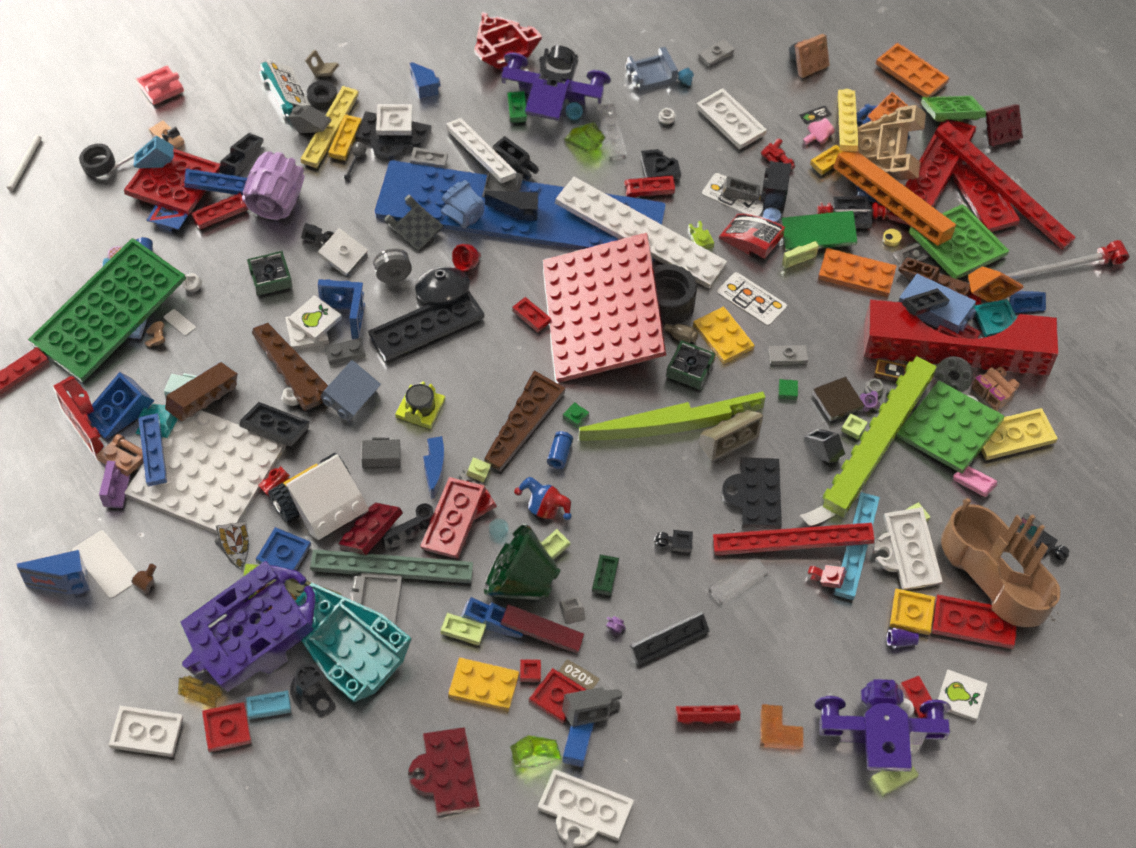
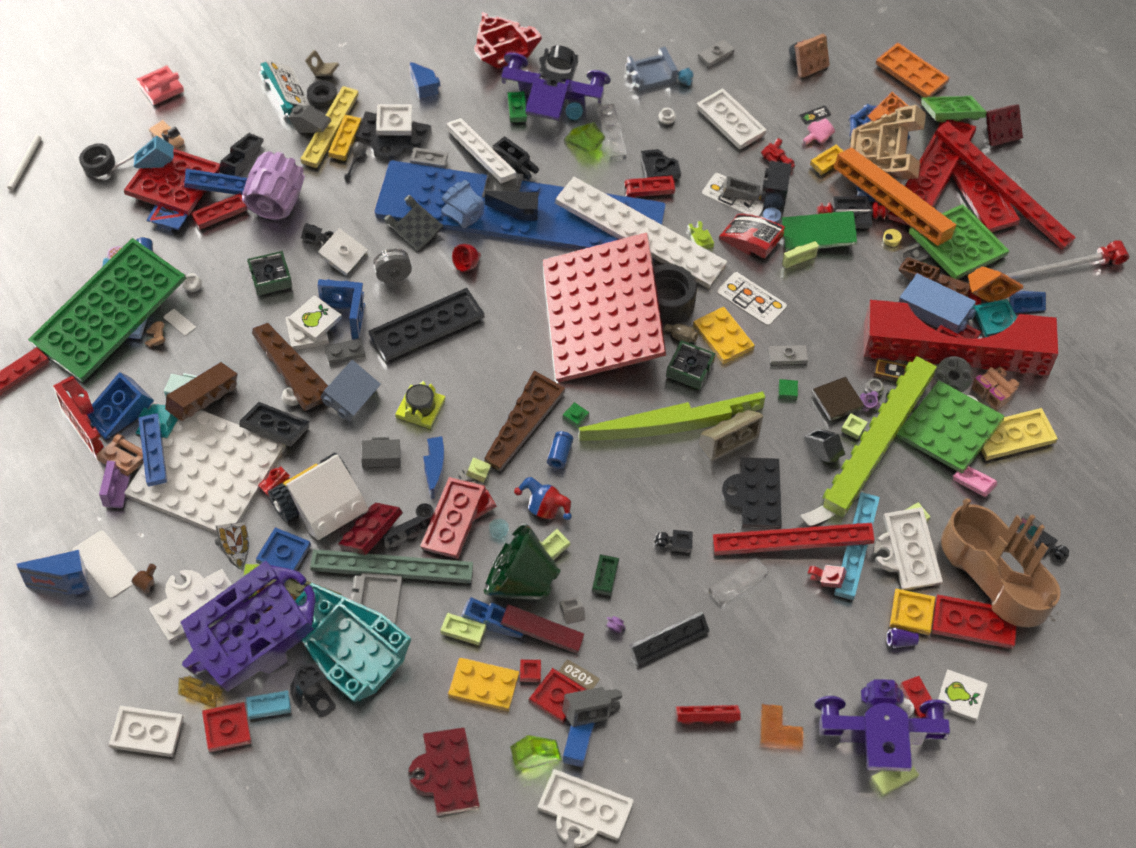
(186, 599): none -> white plate
(442, 286): black dish -> none
(531, 314): red plate -> none
(847, 120): light yellow plate -> none
(857, 272): orange plate -> none
(925, 302): black plate -> none

